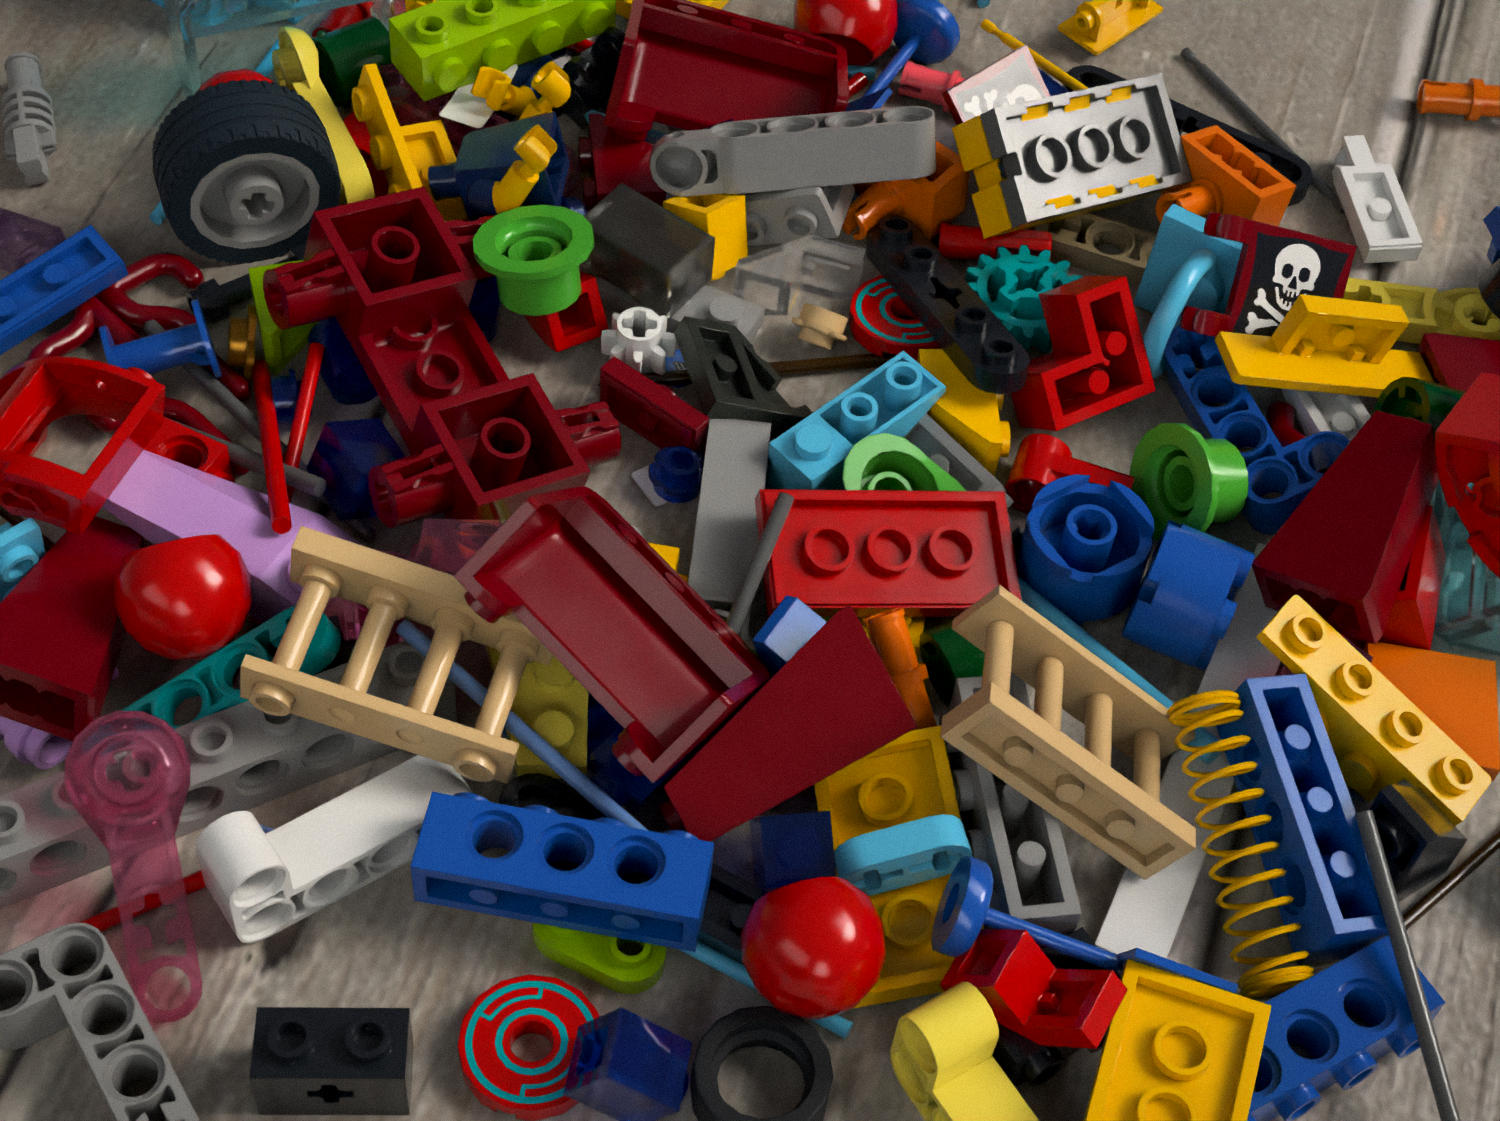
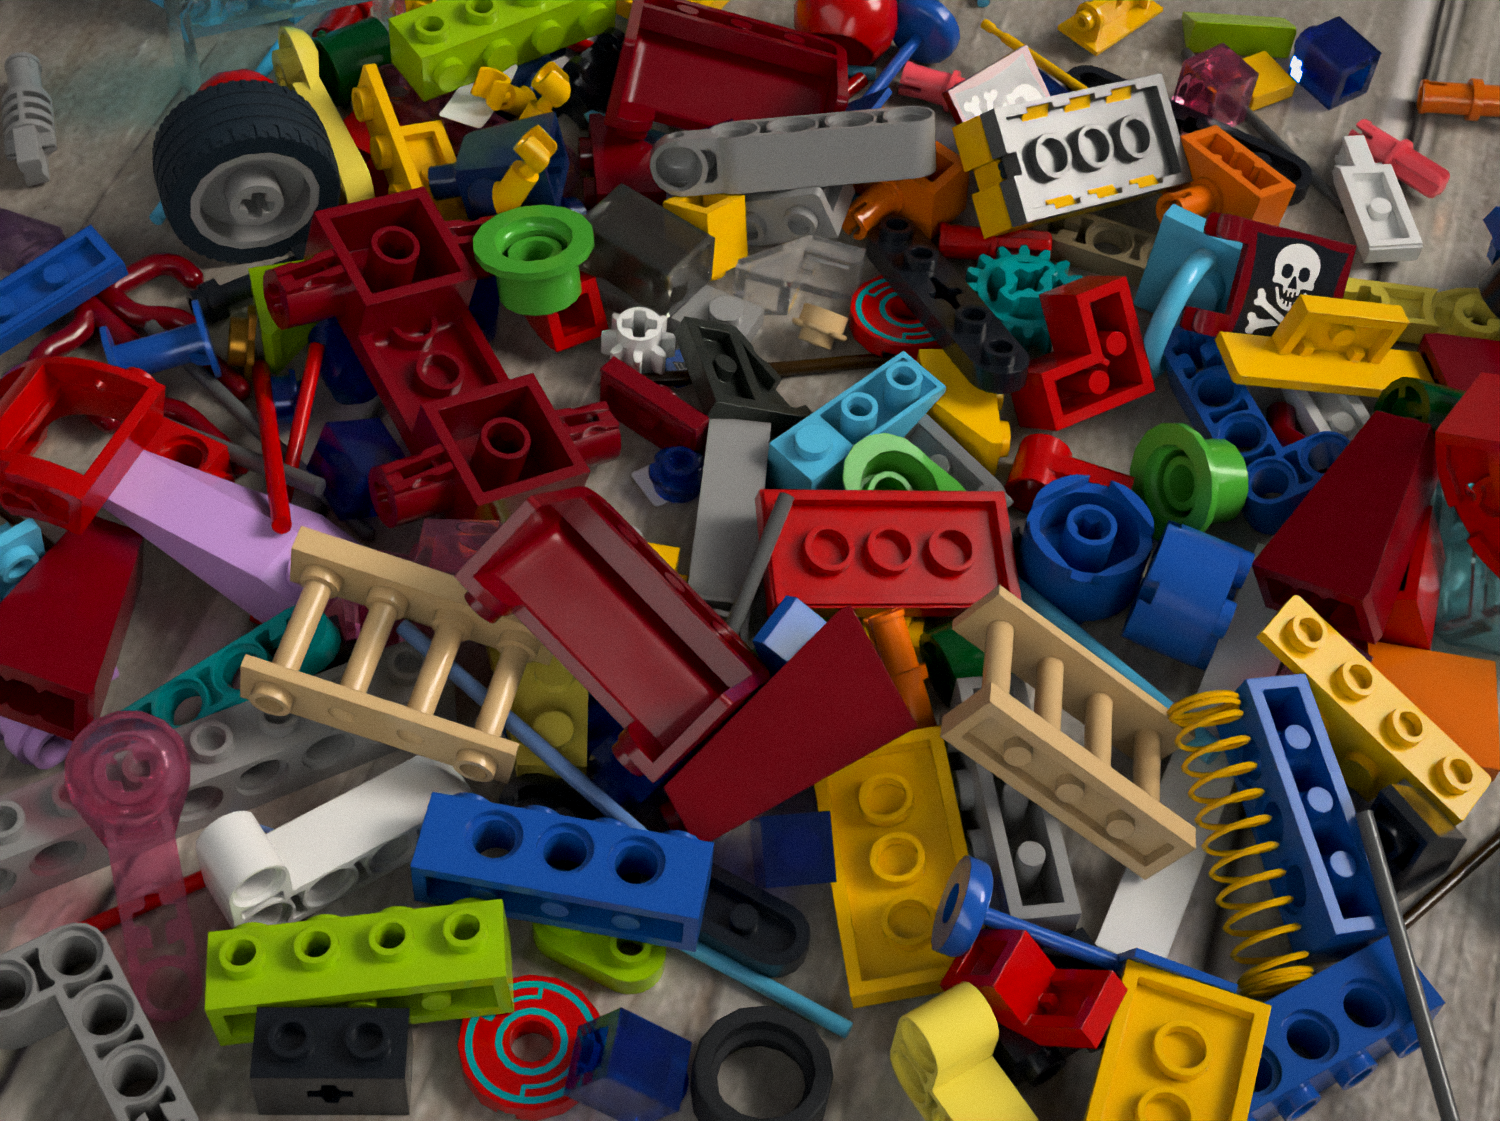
(184, 596): red helmet -> none
(426, 959): none -> lime brick
(814, 947): red helmet -> none
(903, 854): medium azure beam -> none
(1217, 84): none -> clear pink brick
(1241, 33): none -> lime slope
(1272, 83): none -> yellow tile
(1333, 62): none -> clear blue brick
(1407, 163): none -> coral axle

